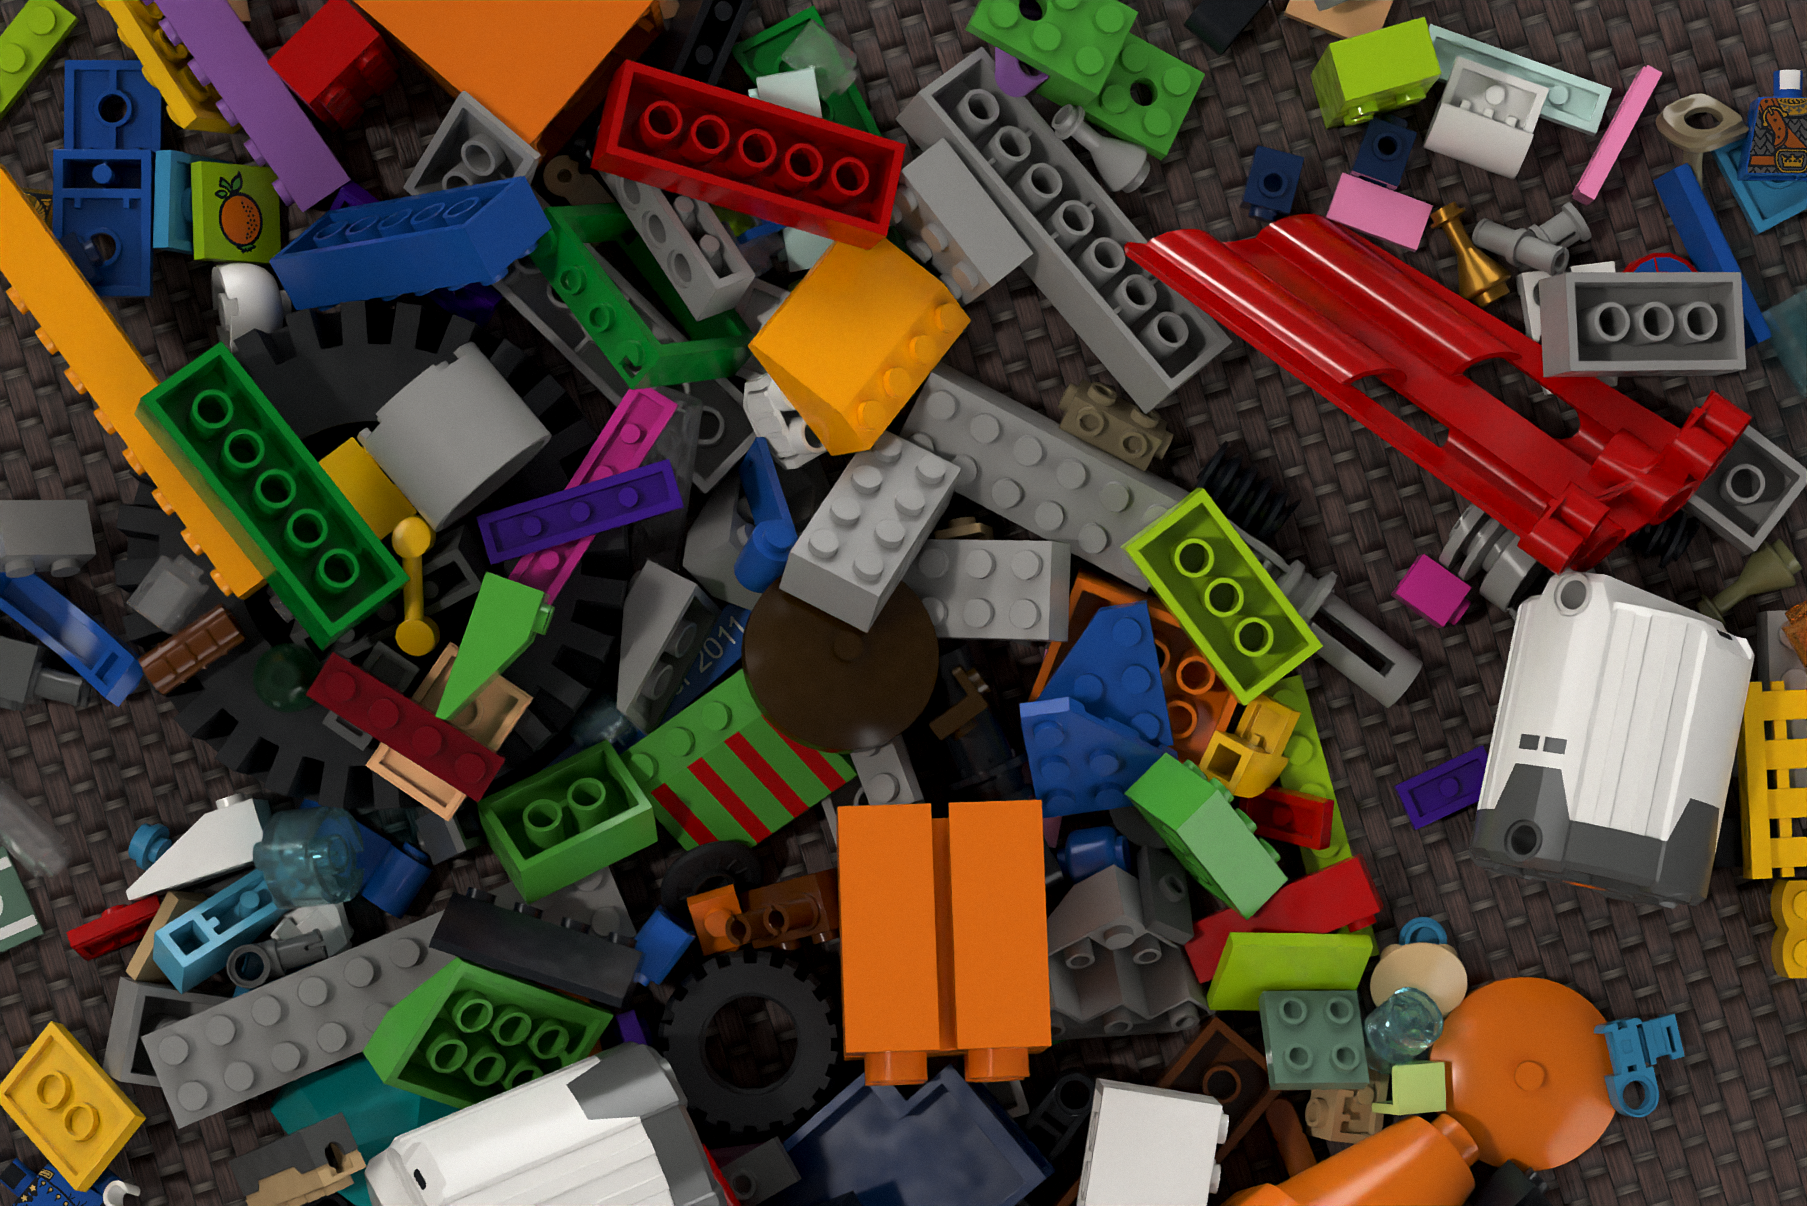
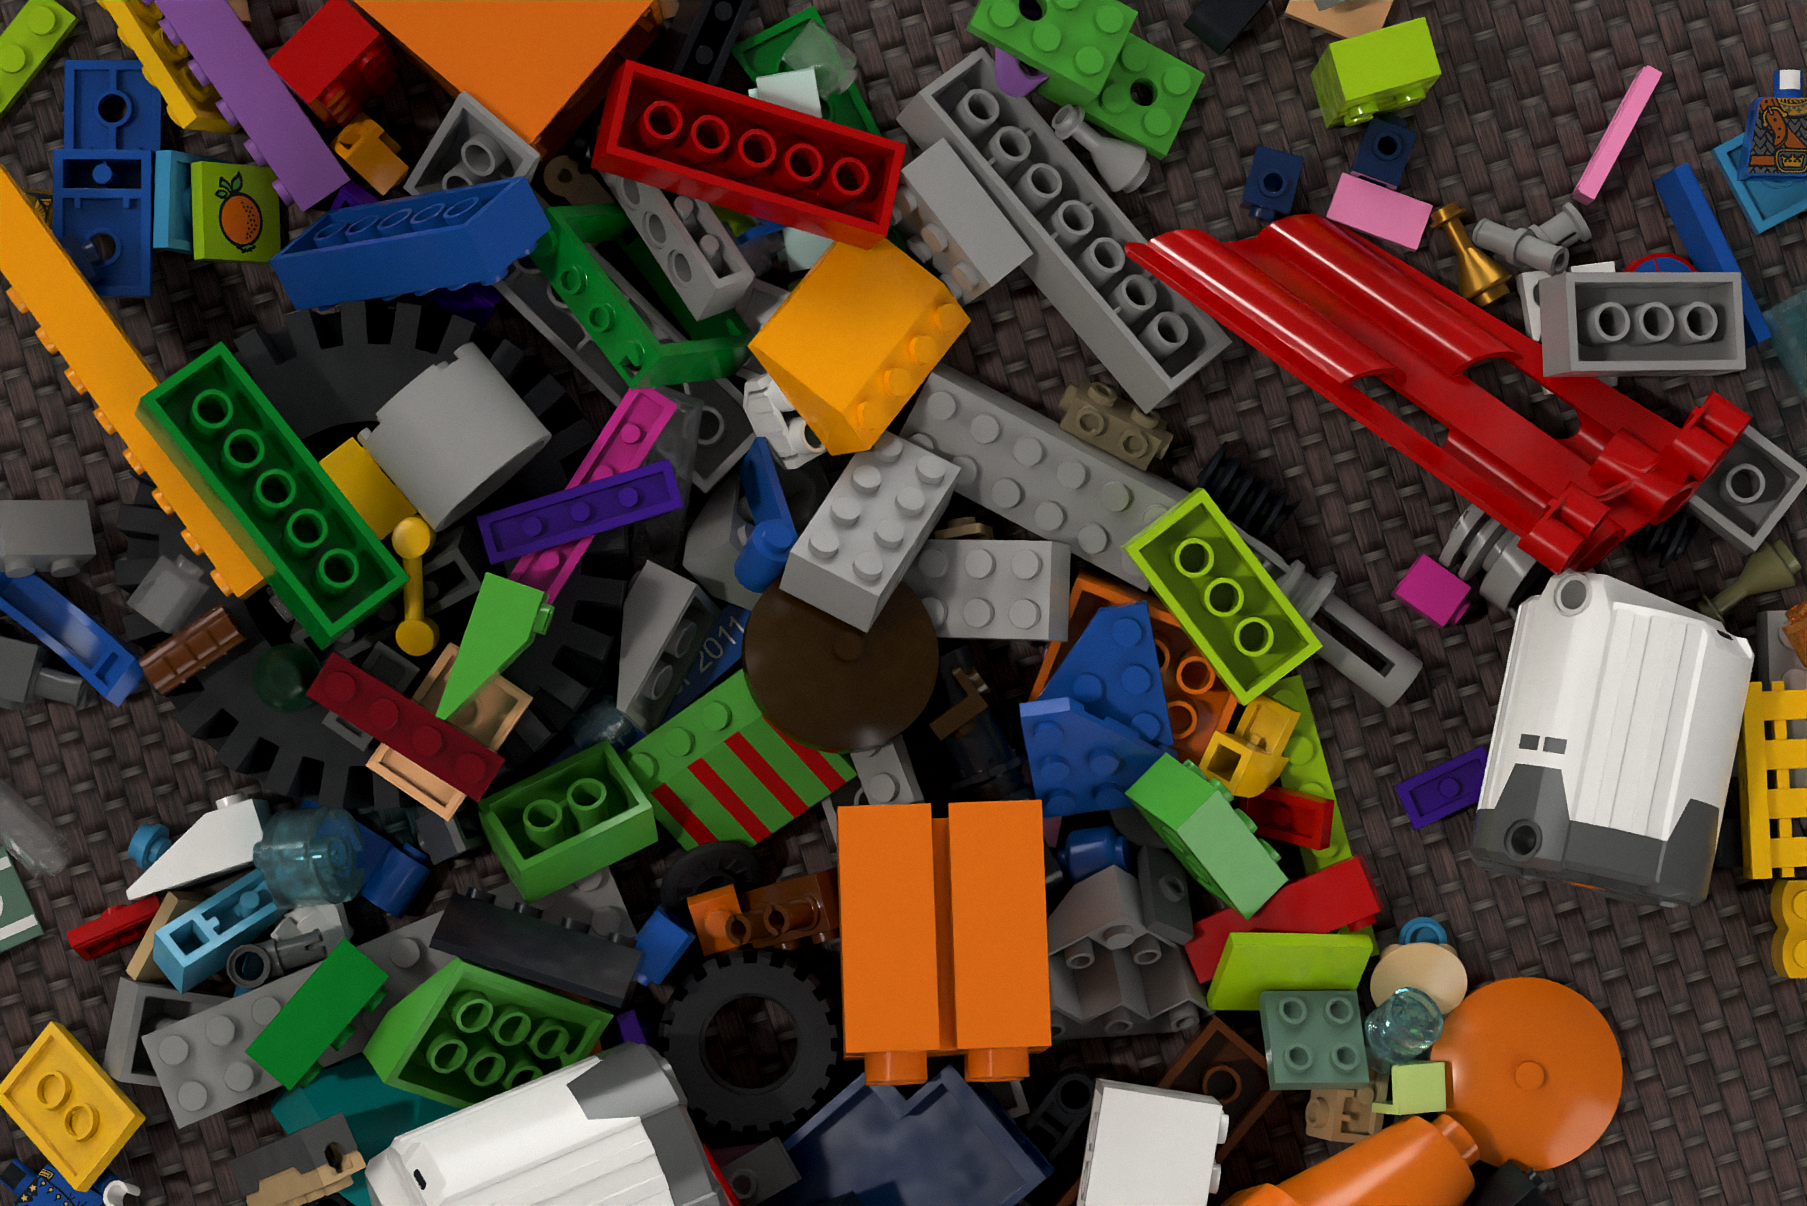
(246, 300): white cylinder -> none
(319, 1016): none -> green brick
(371, 153): none -> light orange brick
(1289, 1136): dark orange bar -> none
(1485, 118): white brick -> none
(1570, 99): light aqua plate -> none
(1630, 1050): dark azure piece -> none
(1694, 141): dark tan piece -> none

